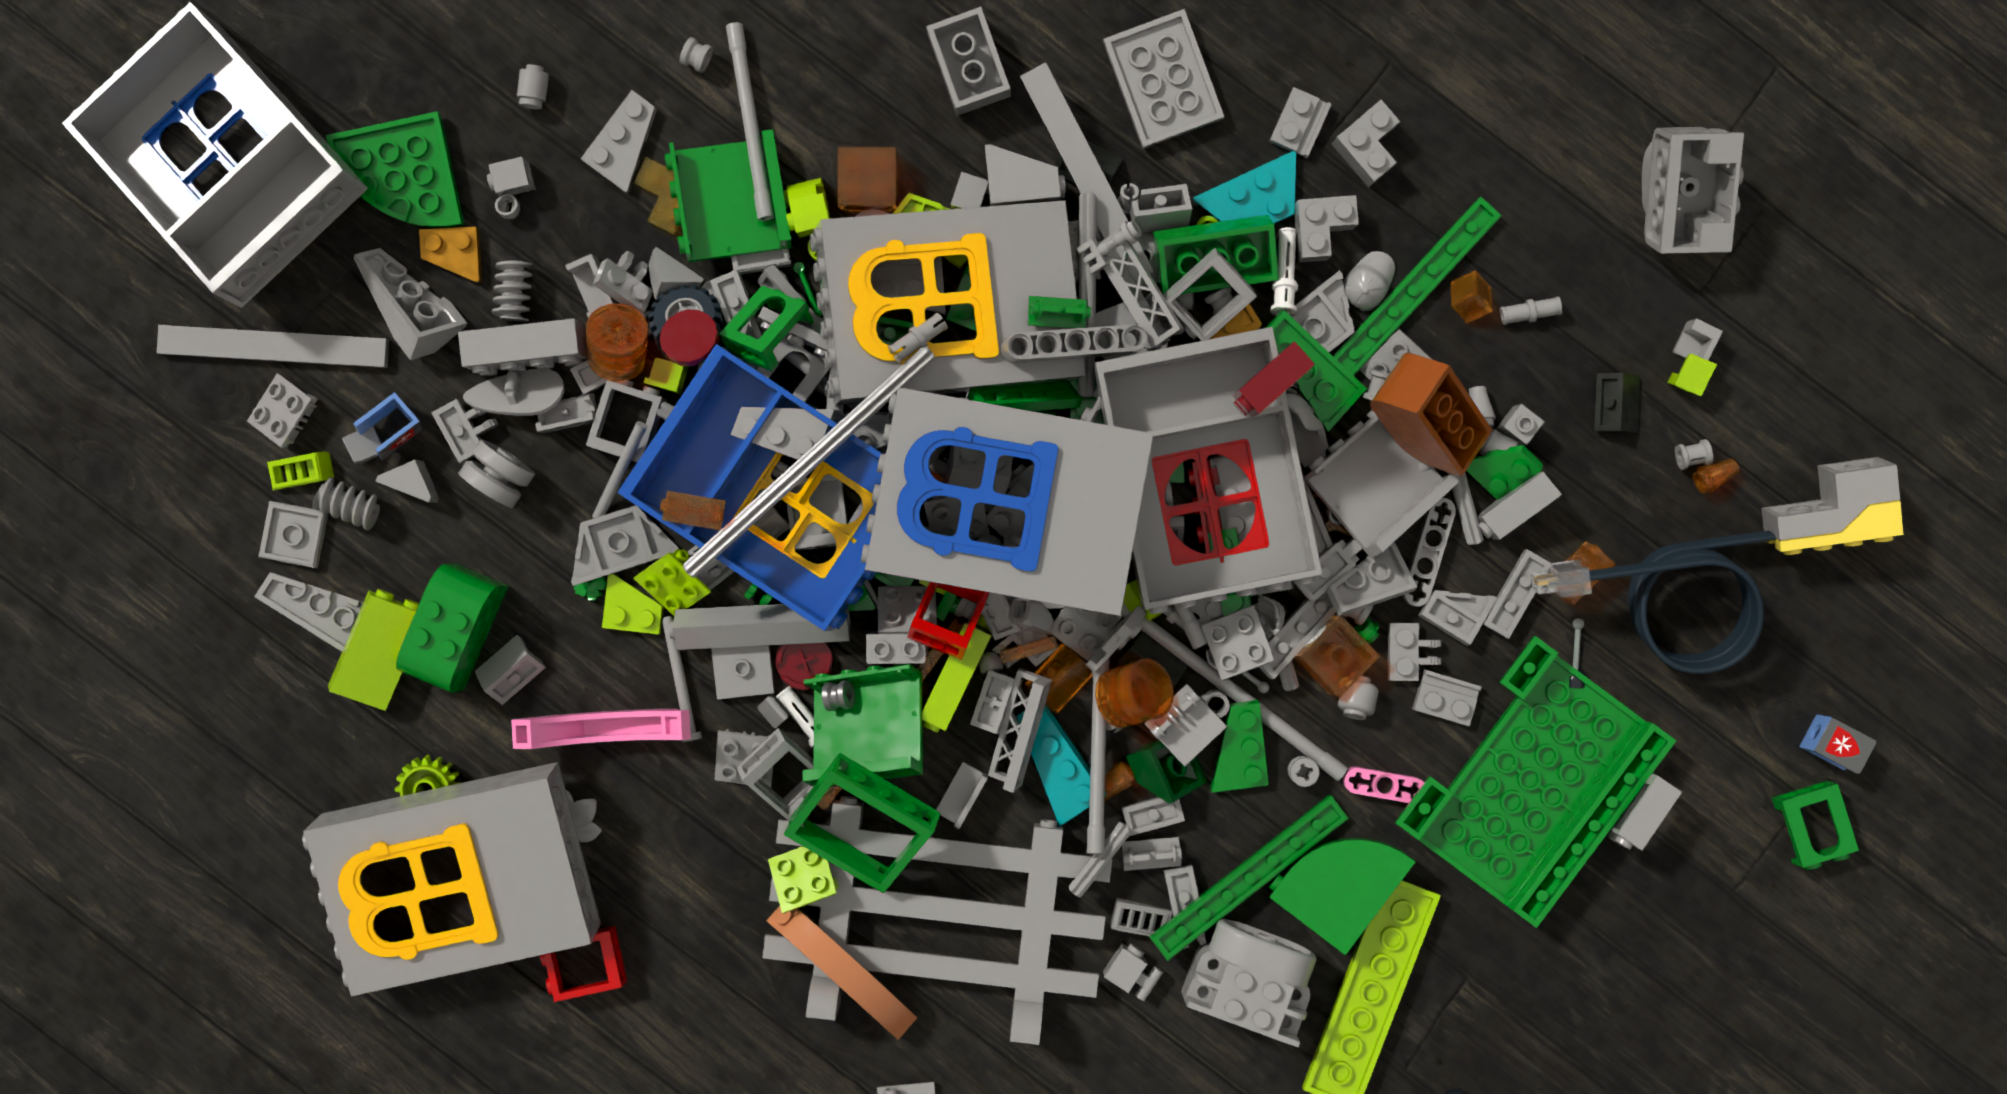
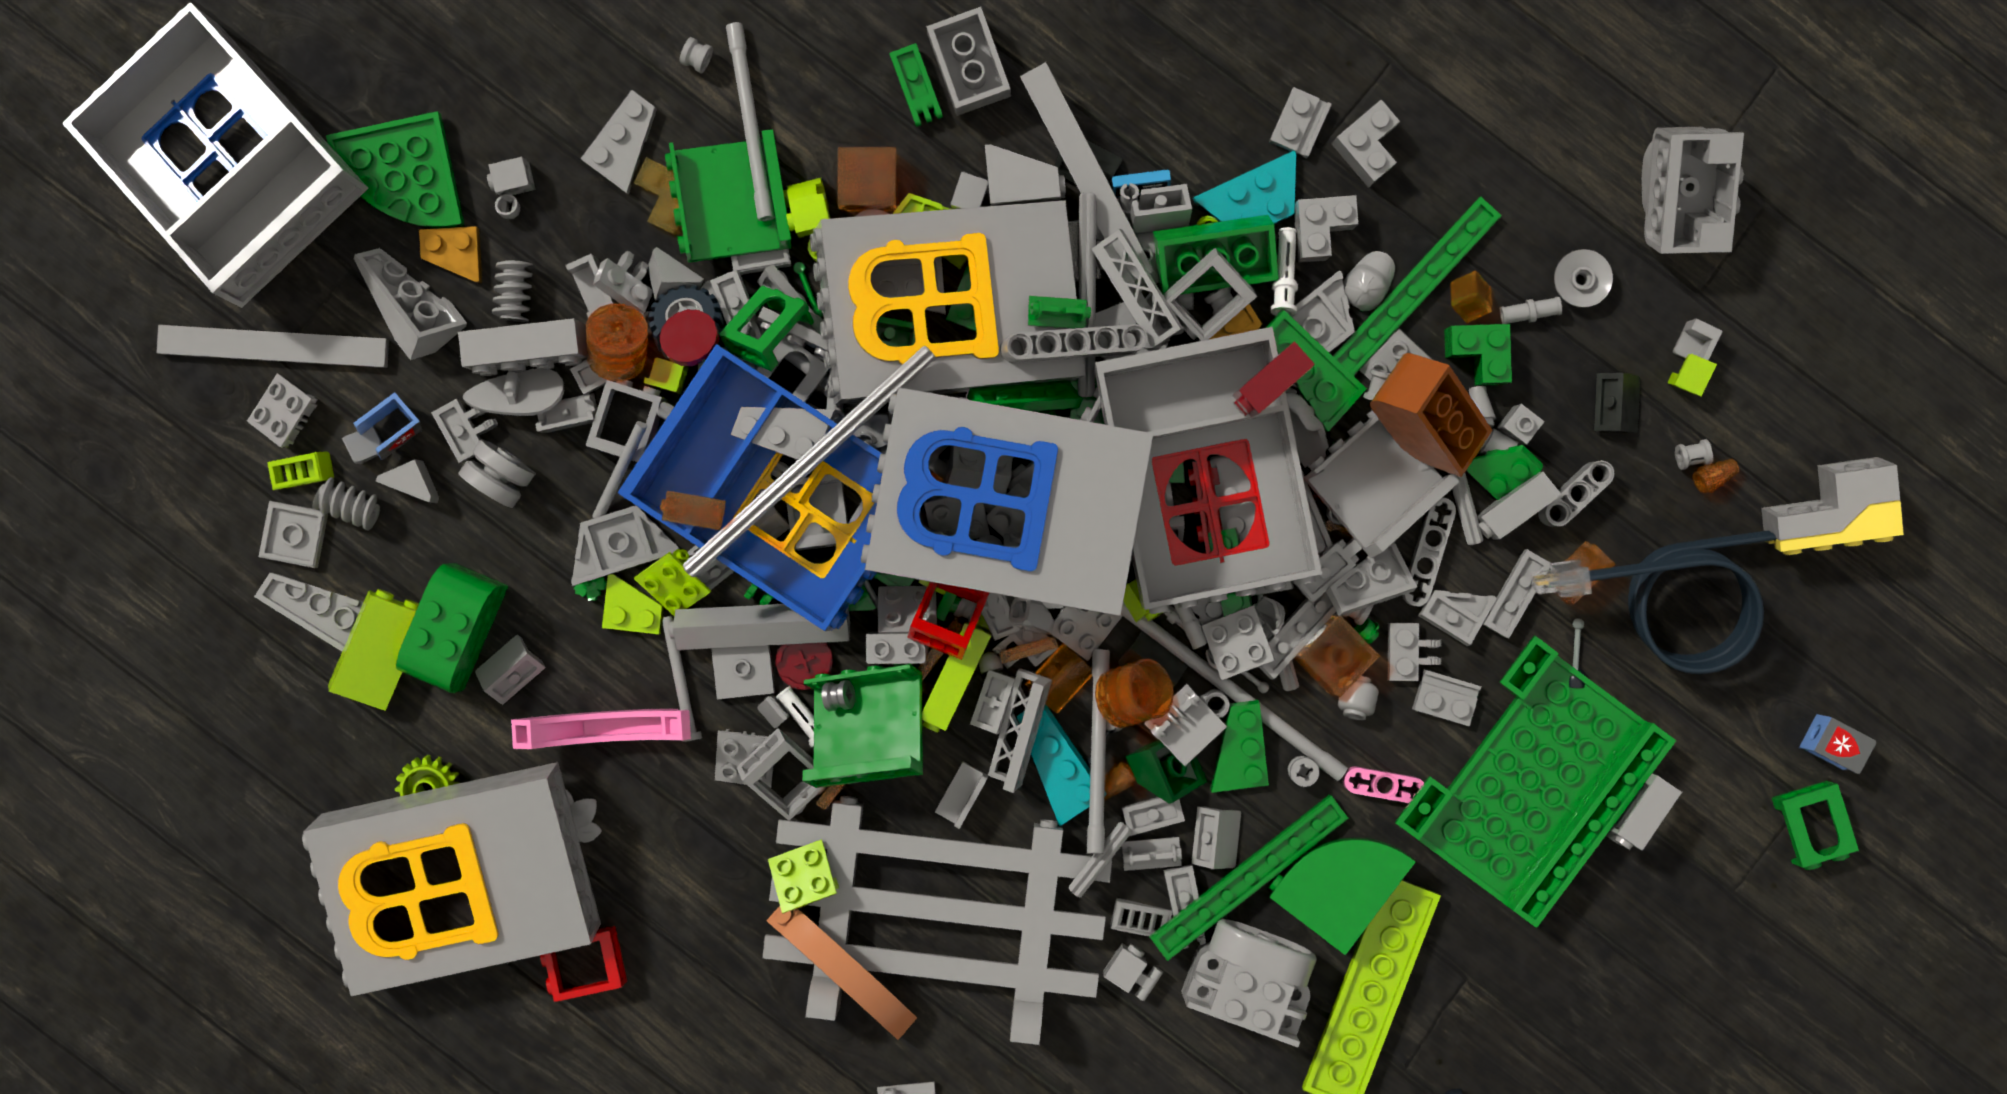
(532, 87): light grey brick -> none
(876, 793): green window -> none
(915, 83): none -> green hinge
(917, 337): light grey pin -> none
(1118, 637): light grey wing -> none
(1129, 232): light grey hinge -> none
(1142, 180): none -> dark azure tile
(1163, 78): light grey plate -> none
(1216, 838): none -> light grey panel
(1489, 347): none -> green brick
(1589, 489): none -> light grey beam
(1597, 277): none -> light grey dish

